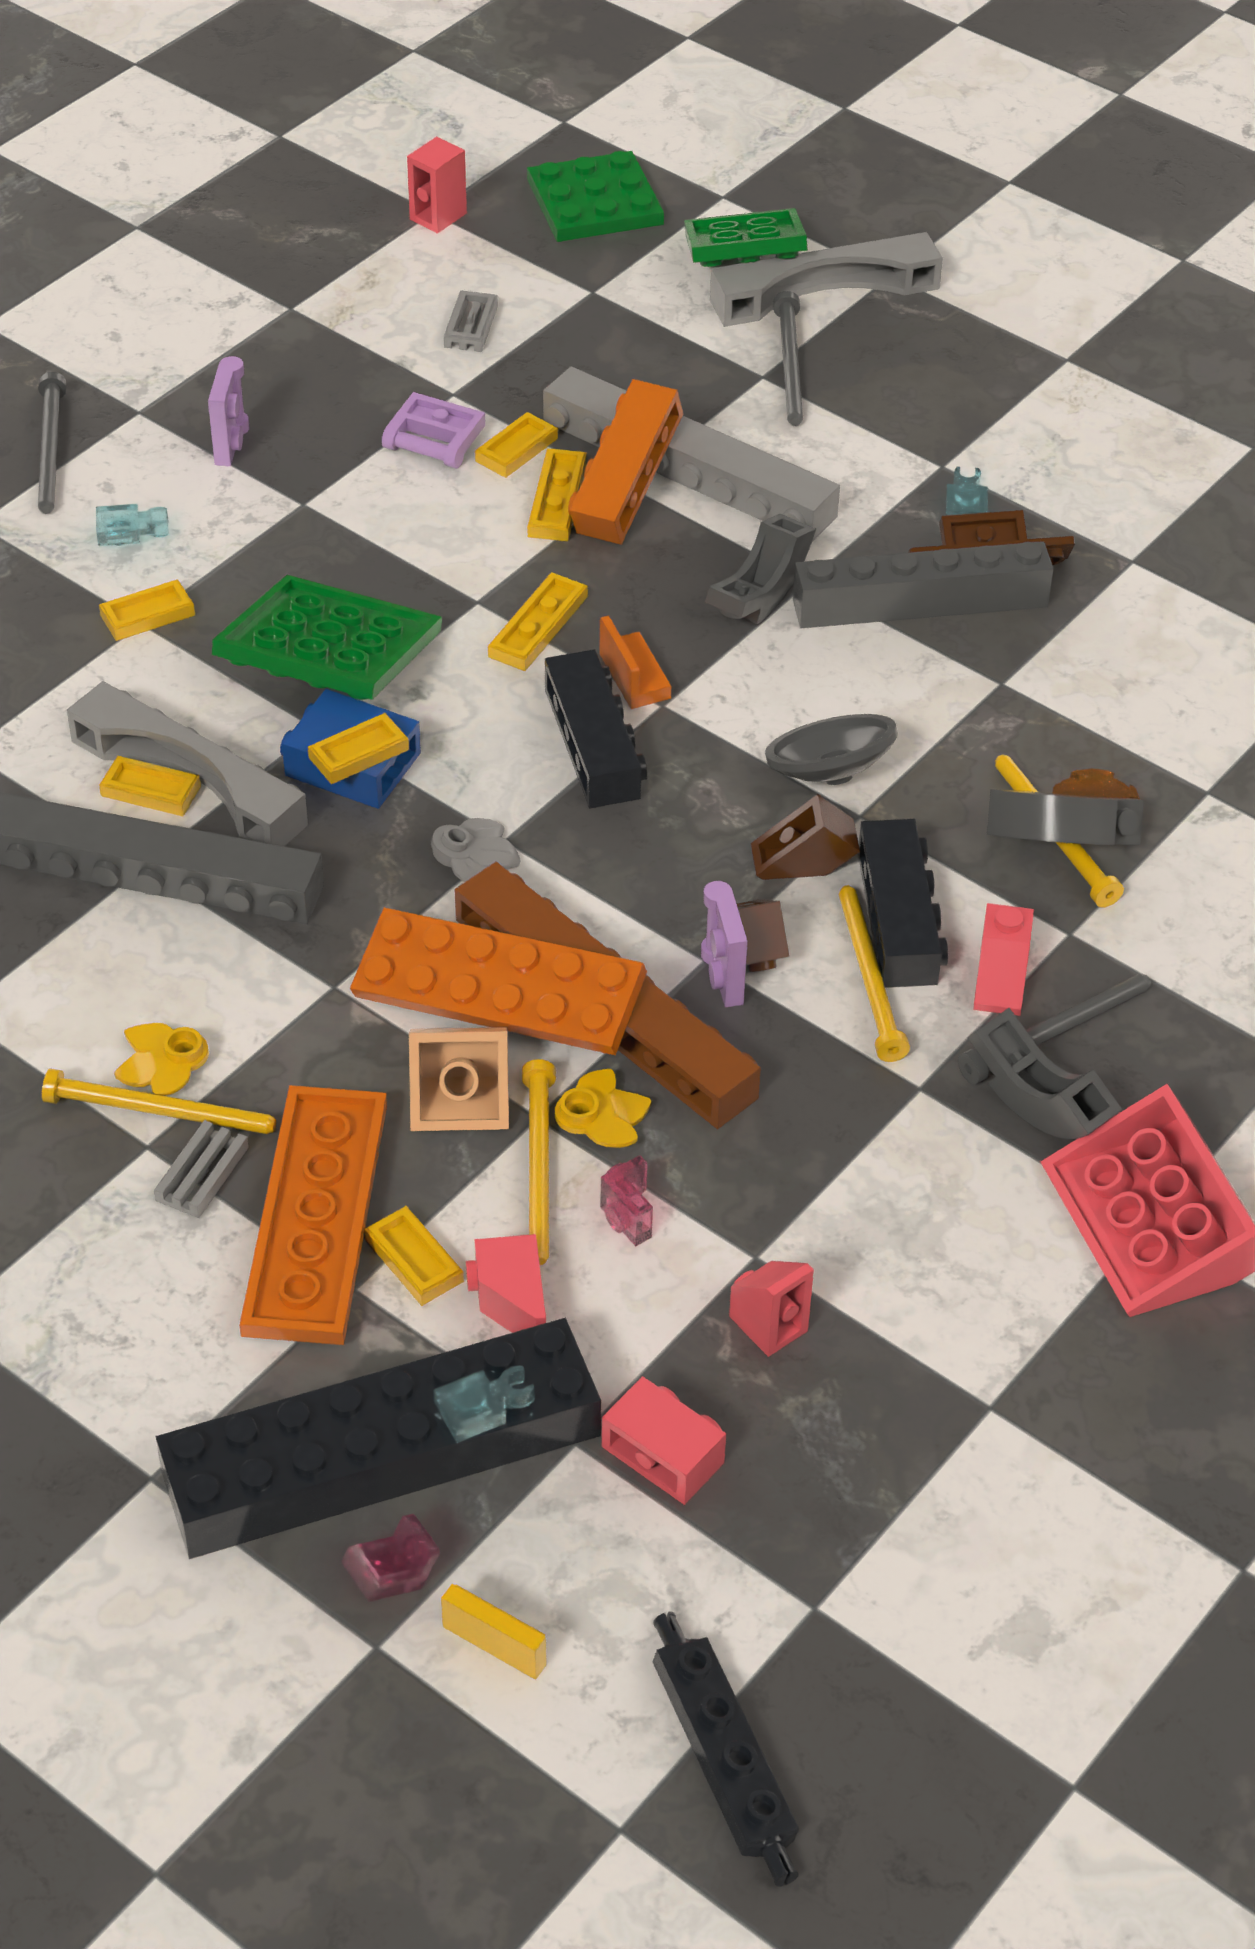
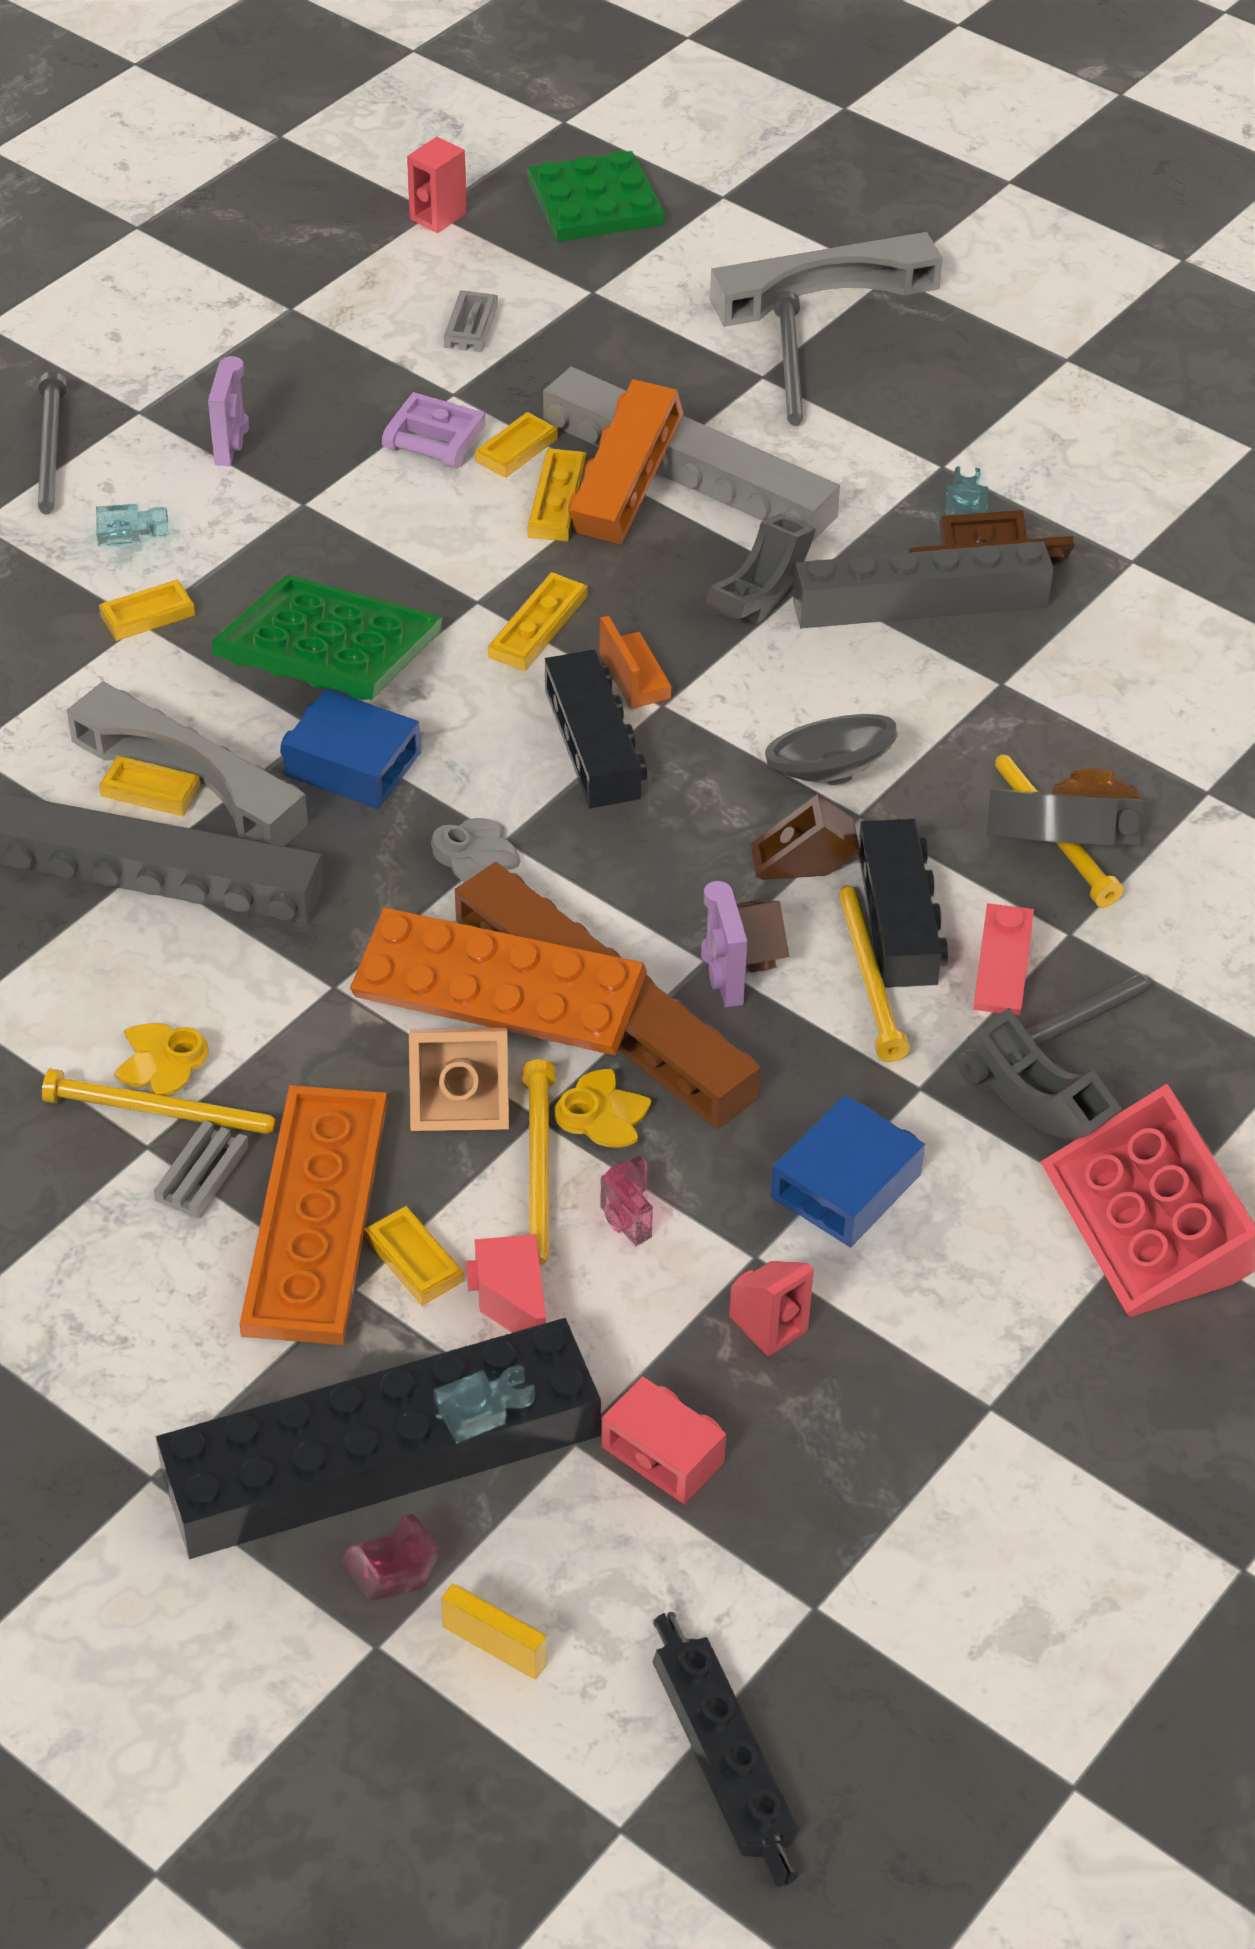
(358, 748): yellow tile -> none
(745, 236): green plate -> none
(847, 1170): none -> blue brick

